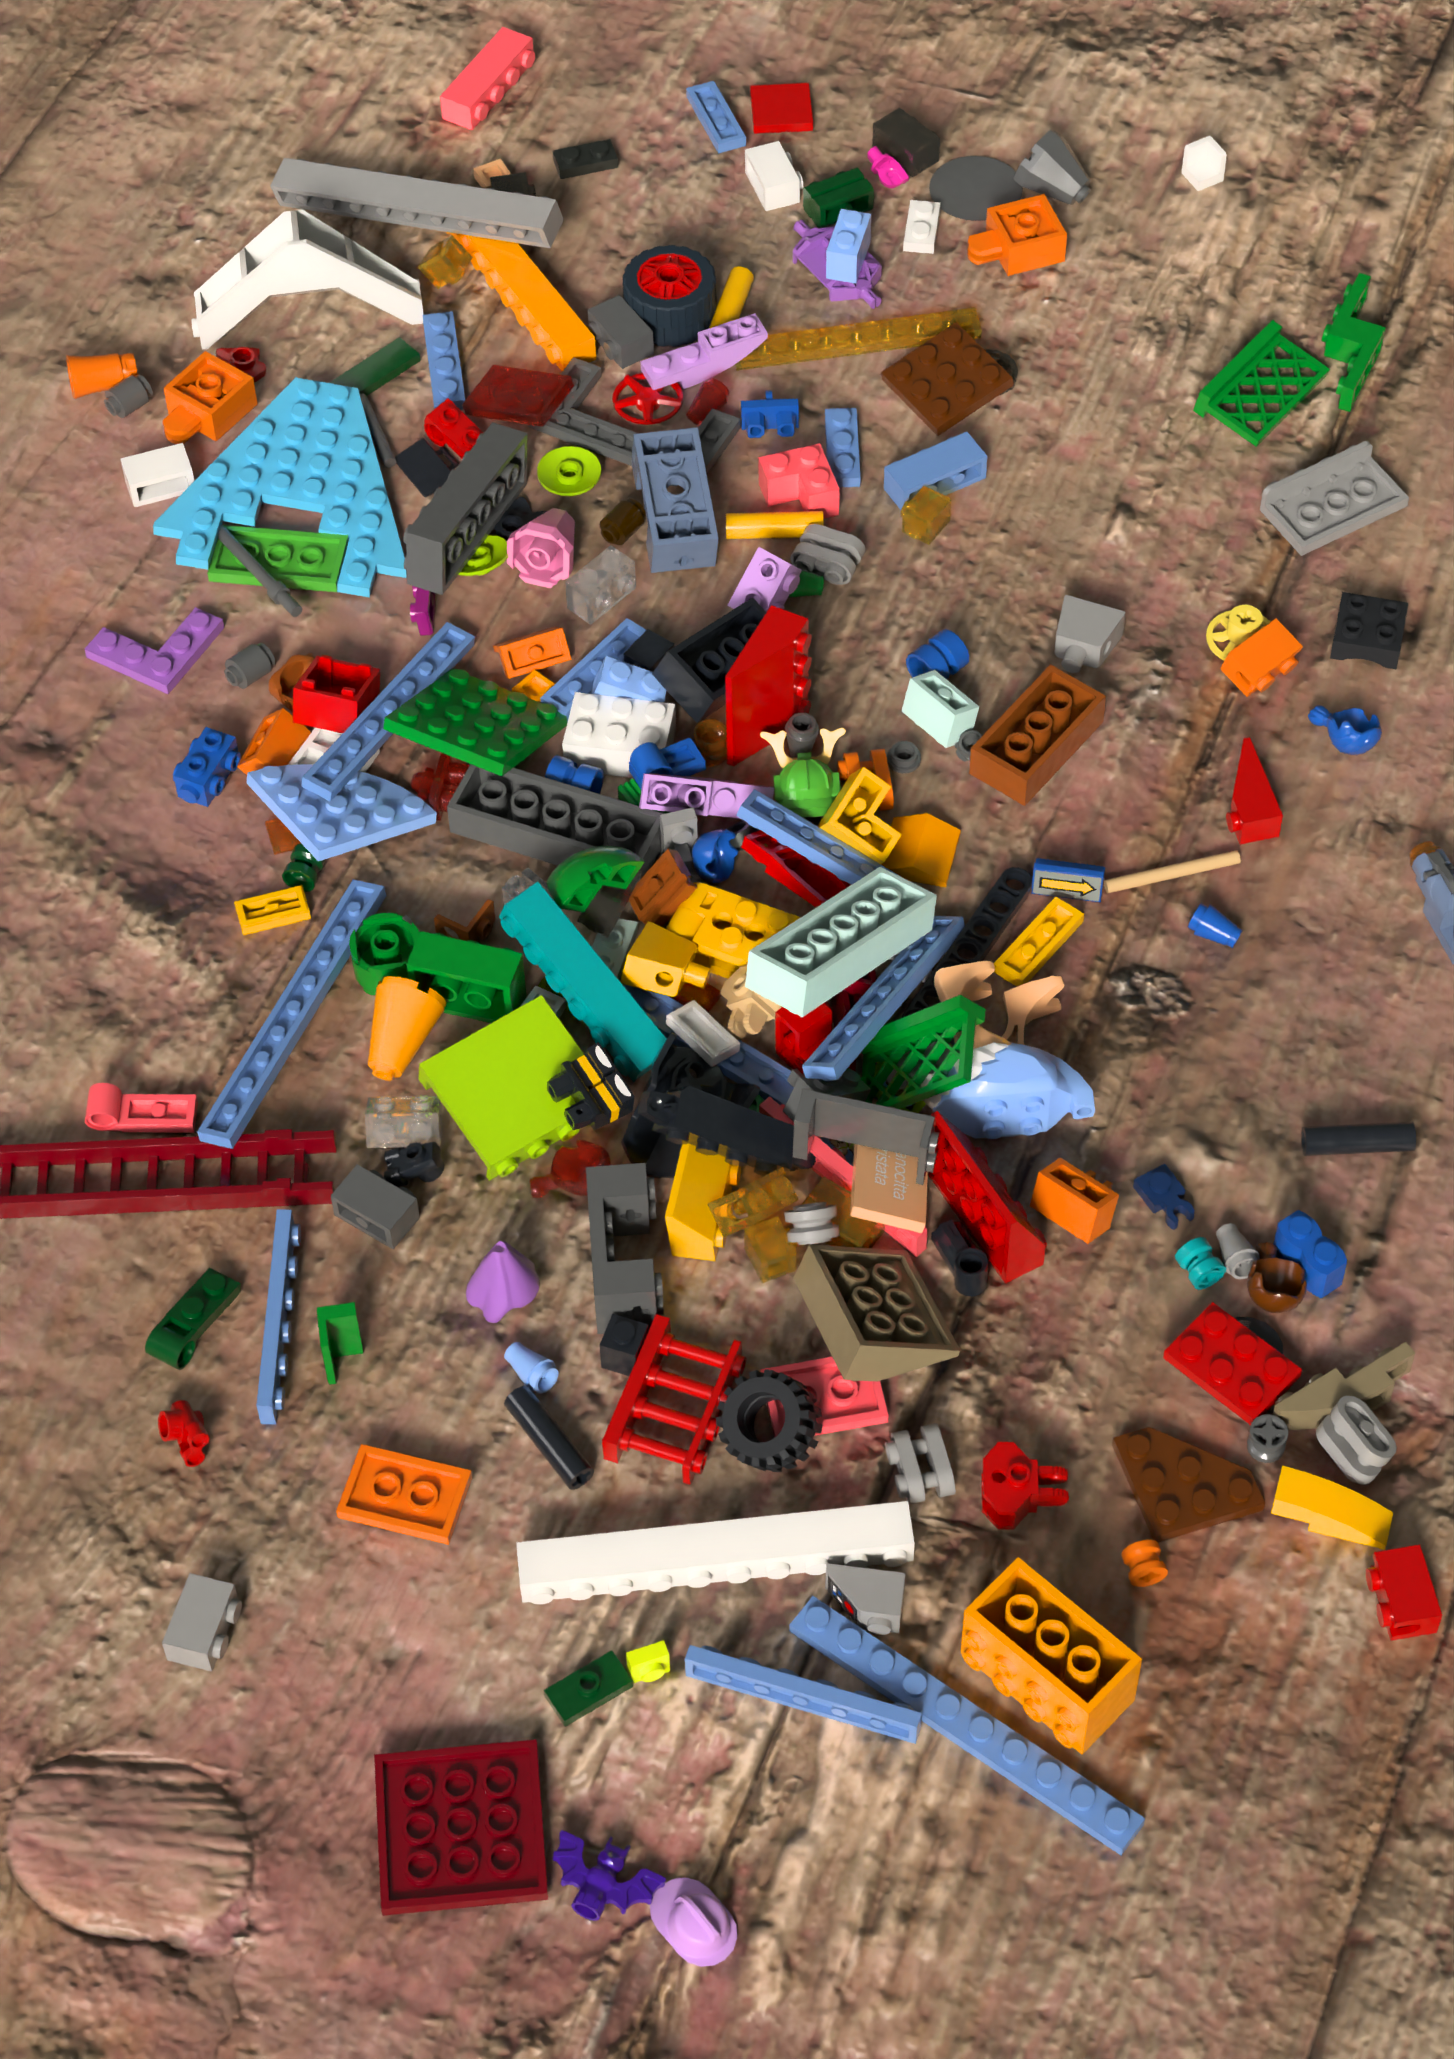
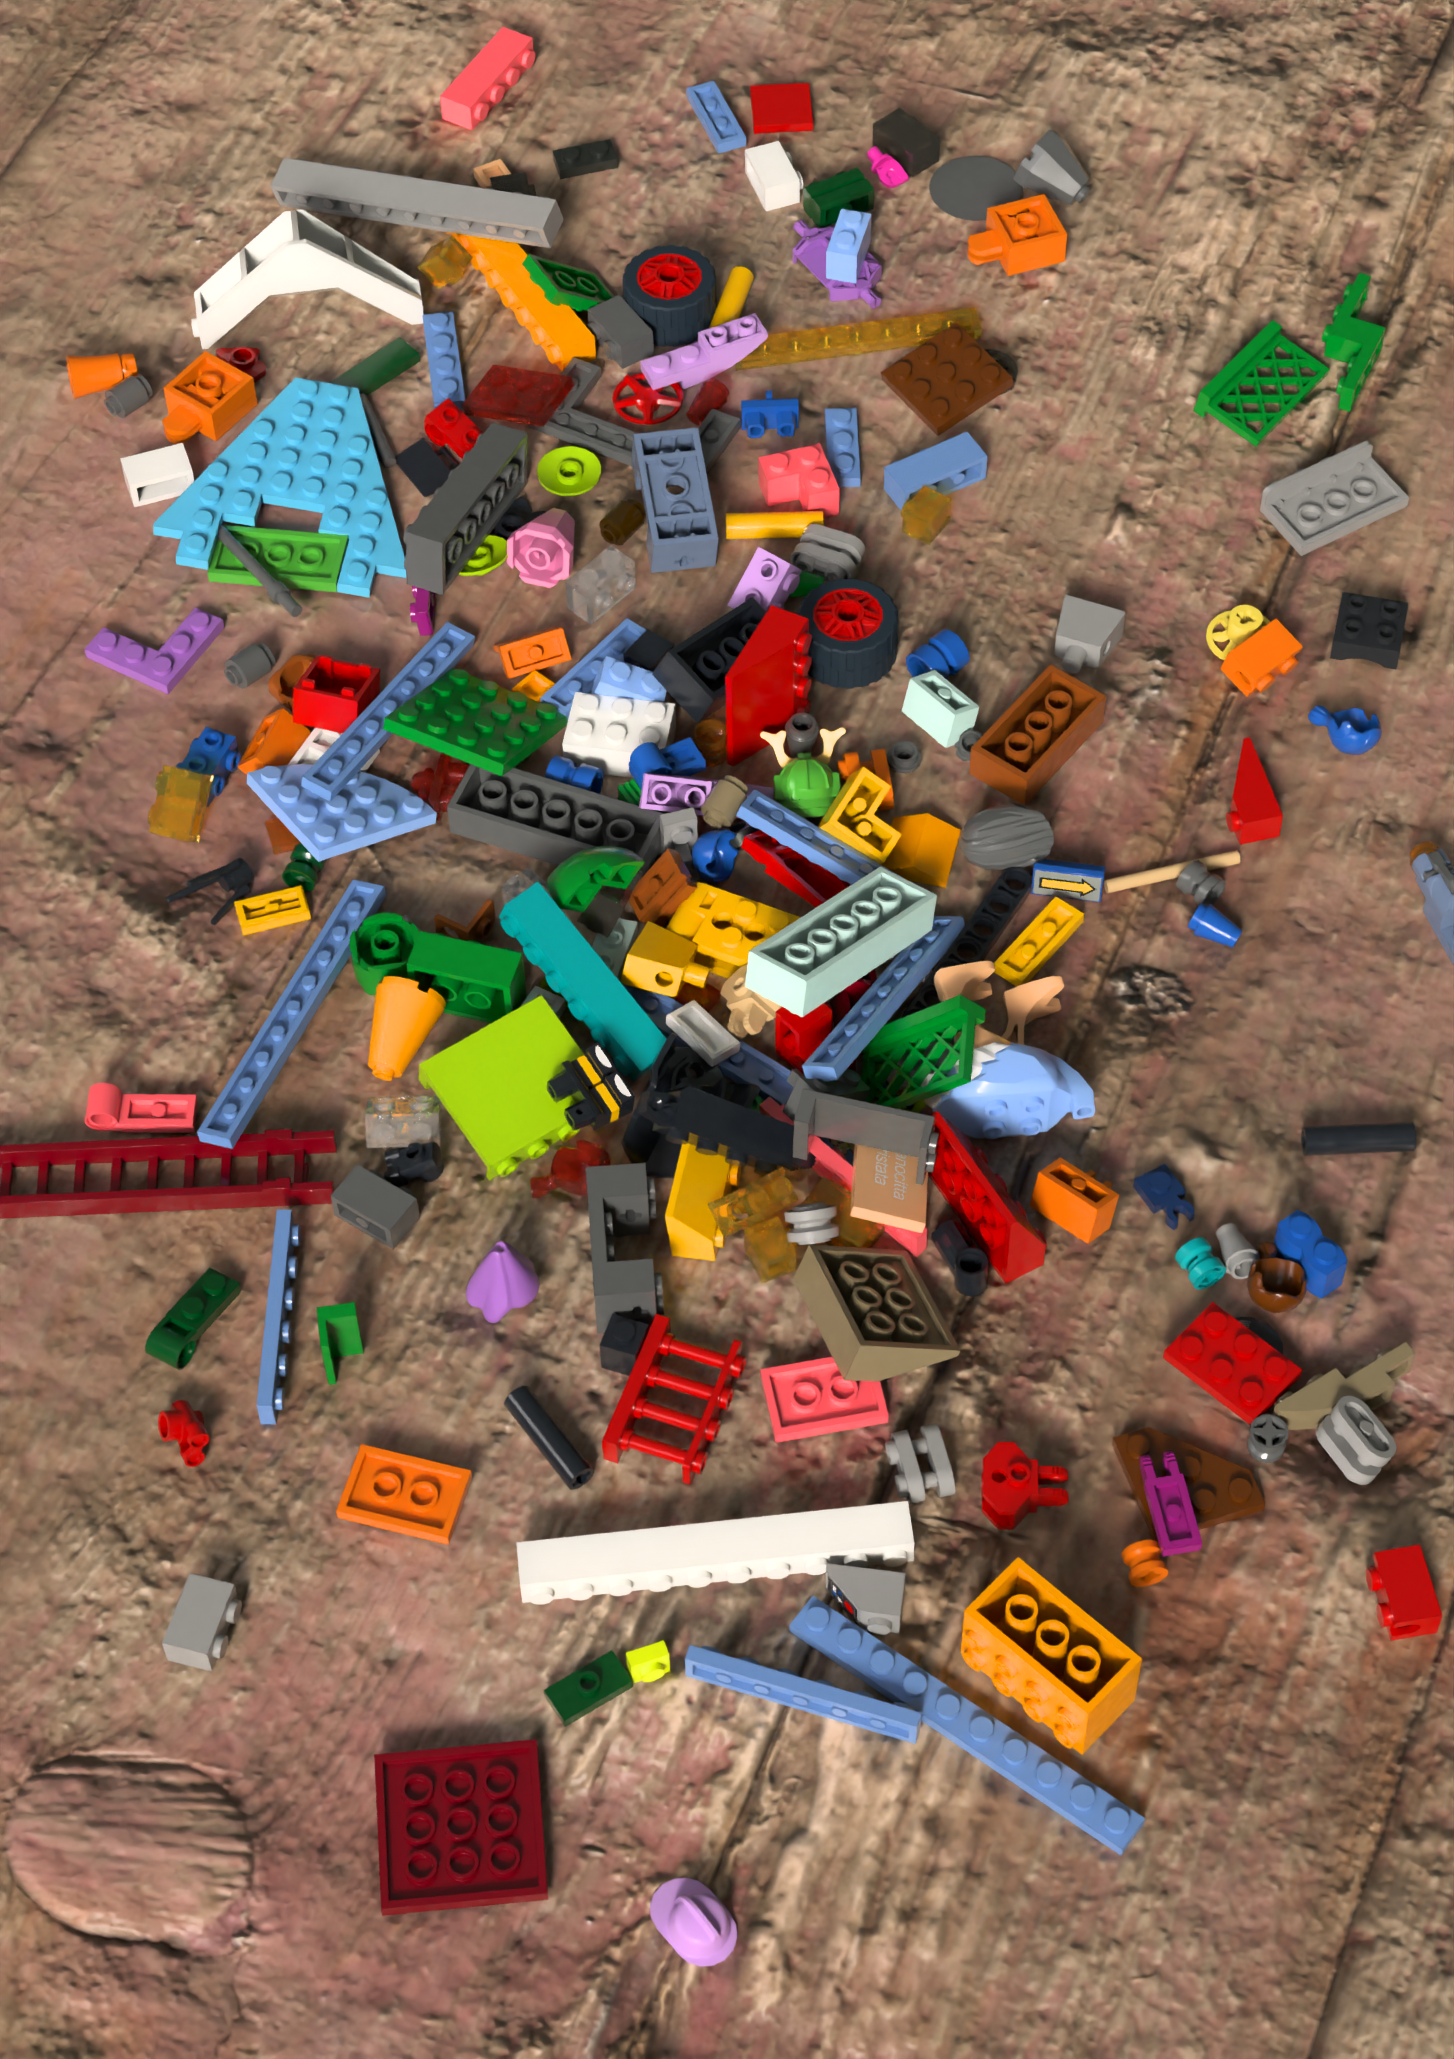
(180, 803): none -> clear yellow brick
(232, 877): none -> black plant
(531, 1367): light blue cone -> none
(567, 283): none -> green plate
(599, 1884): dark purple animal -> none
(724, 802): none -> dark tan brick
(741, 1411): black tyre -> none
(851, 632): none -> black wheel
(921, 226): white plate -> none
(1006, 837): none -> dark grey hair
(1170, 1507): none -> magenta hinge
(1200, 883): none -> dark grey wheel
(1204, 163): white panel -> none
(1331, 1508): yellow slope -> none

